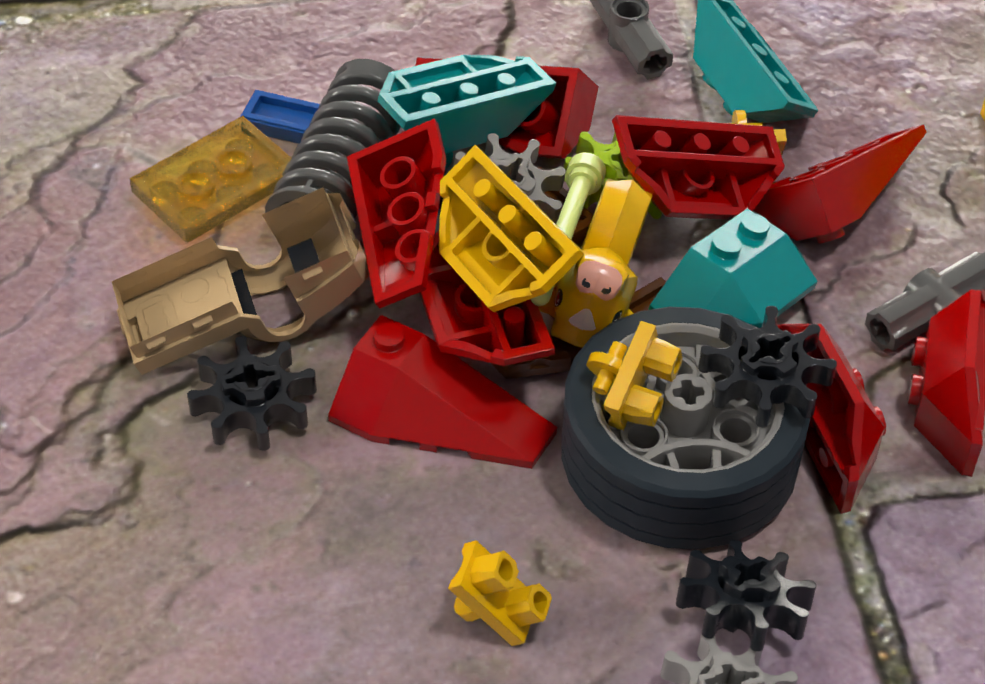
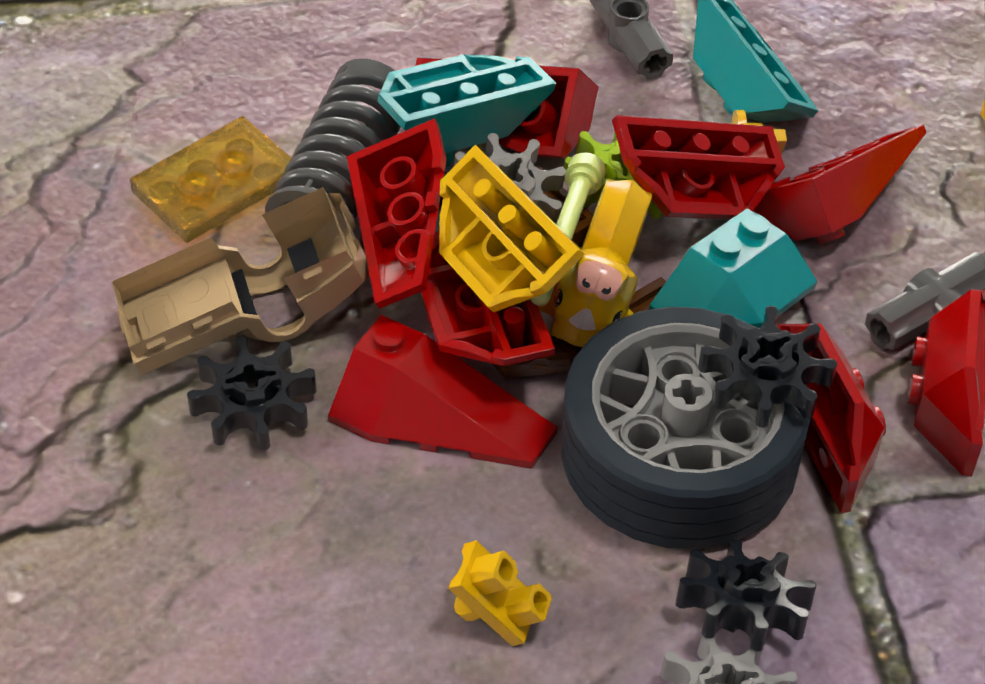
(279, 115): blue tile -> none
(627, 396): yellow hips -> none

